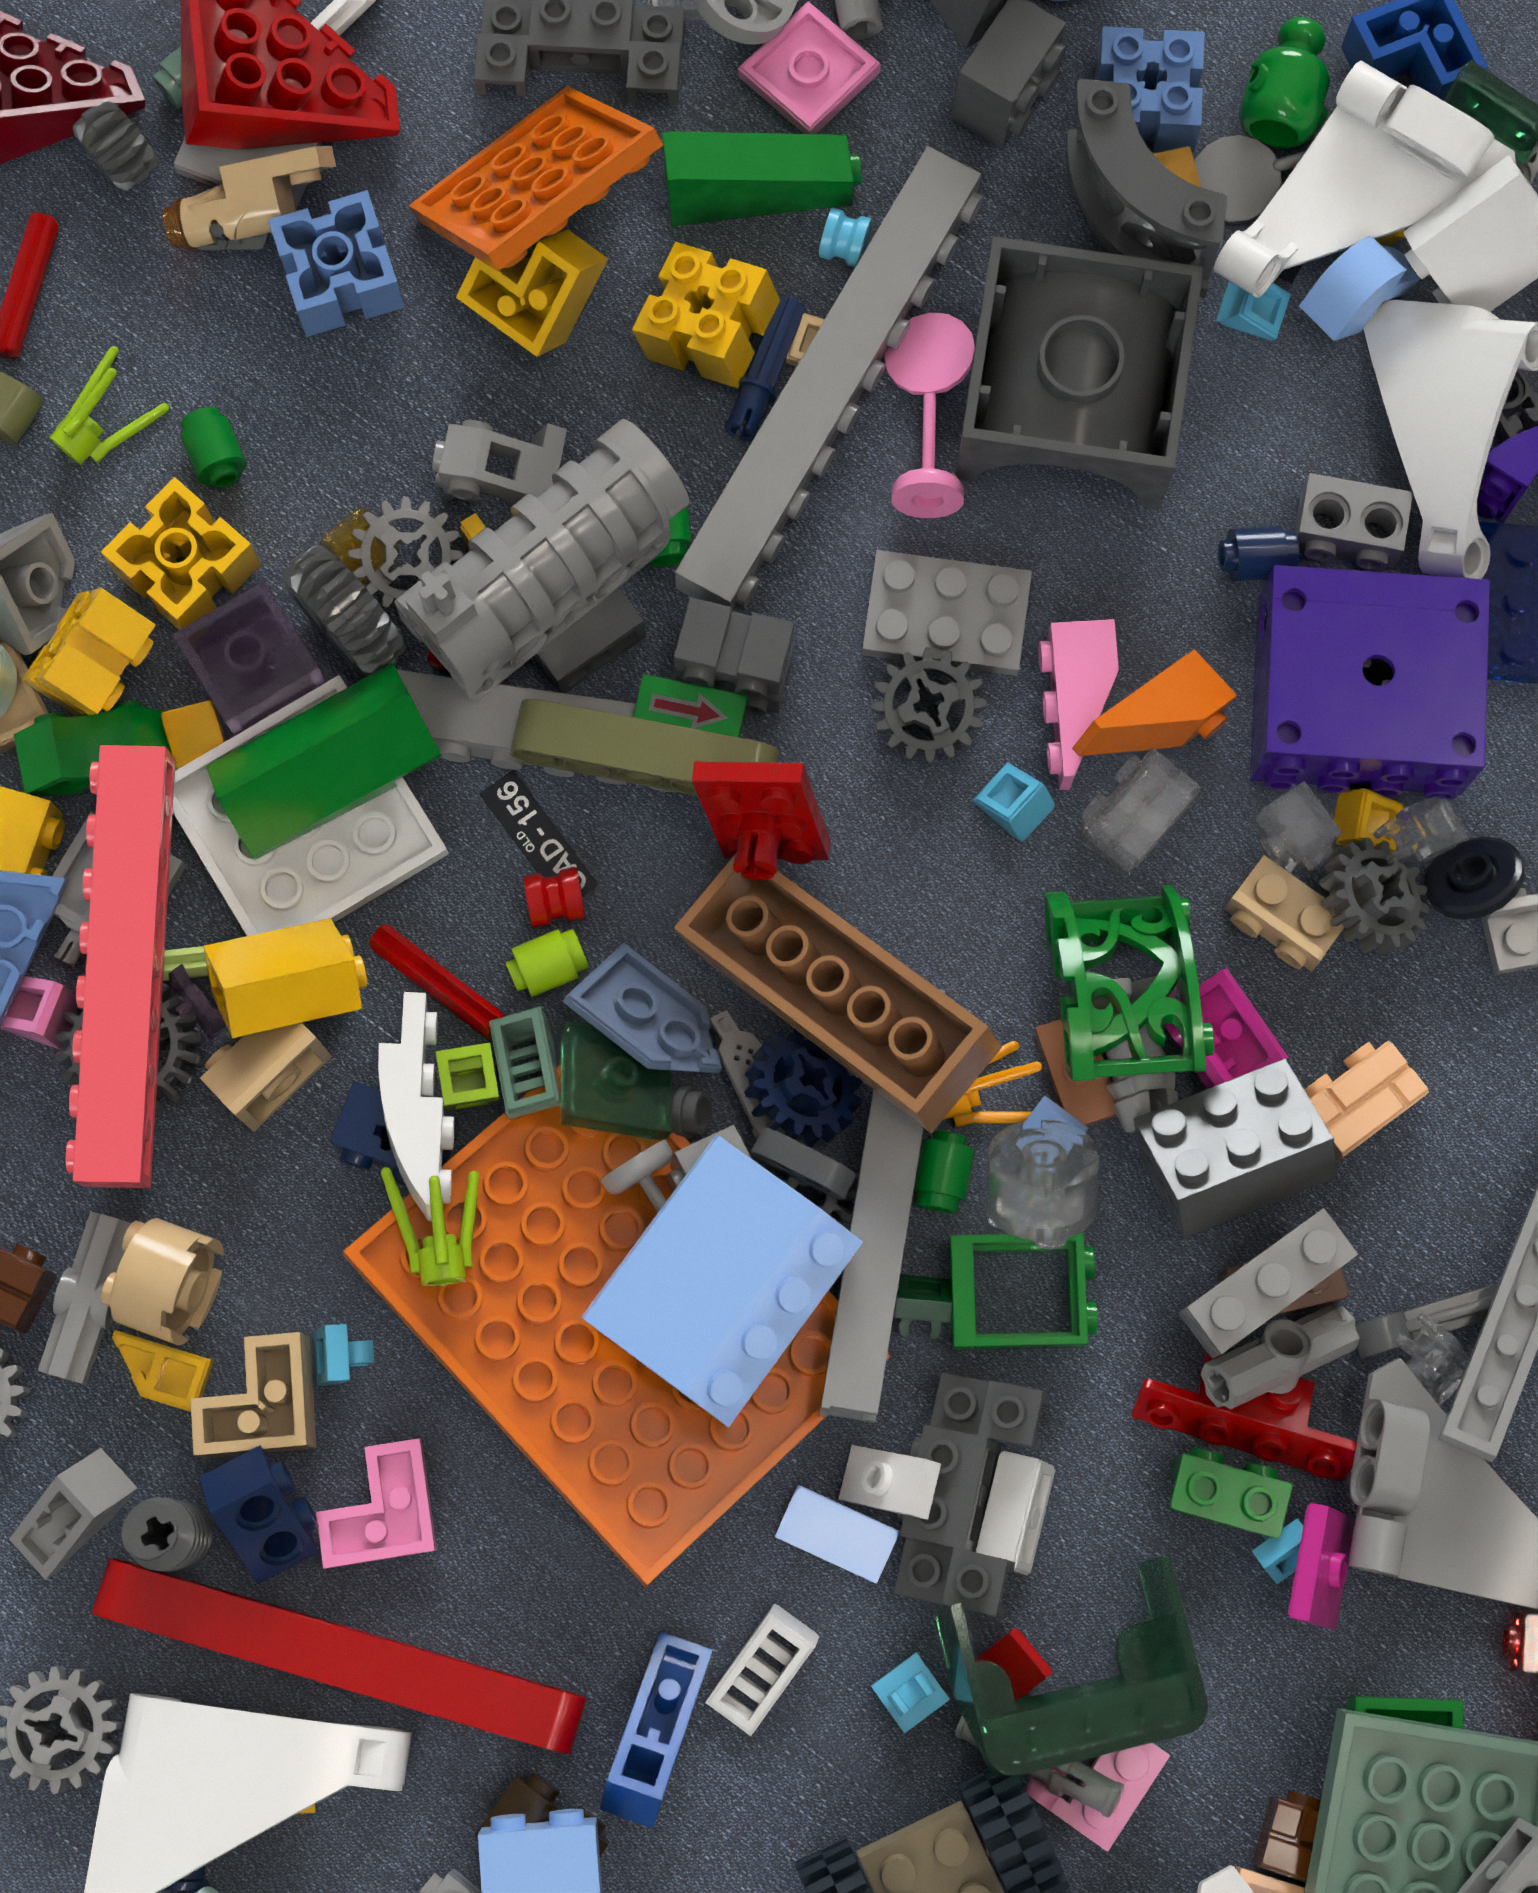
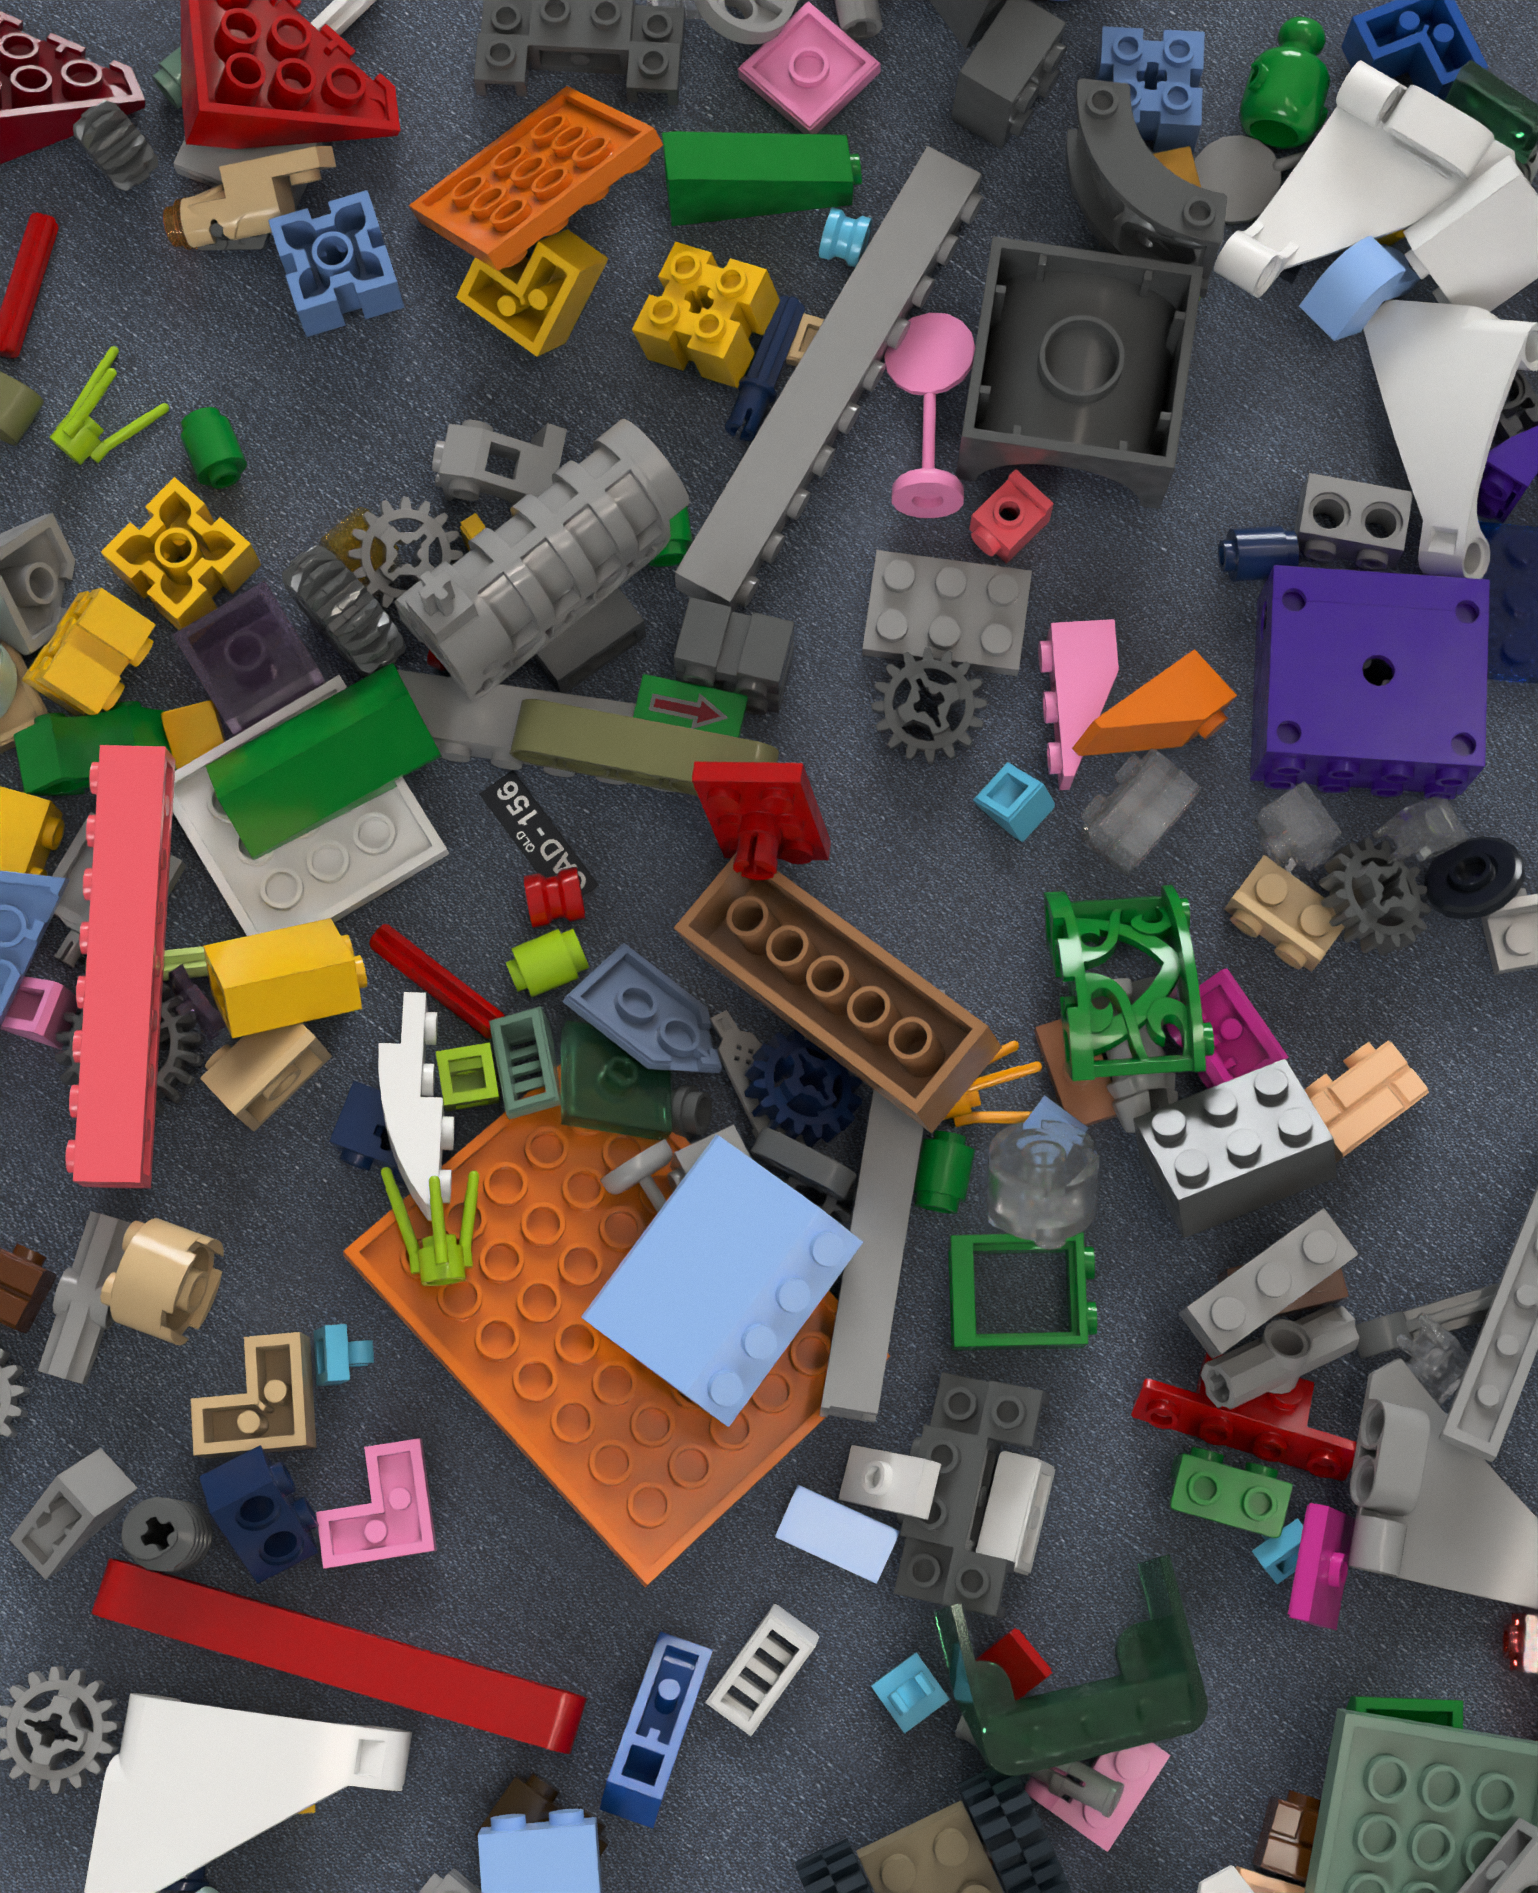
(164, 1371): yellow tile -> none
(923, 1300): dark green tile -> none
(1006, 537): none -> coral brick
(1252, 314): medium azure slope -> none
(1361, 813): yellow slope -> none

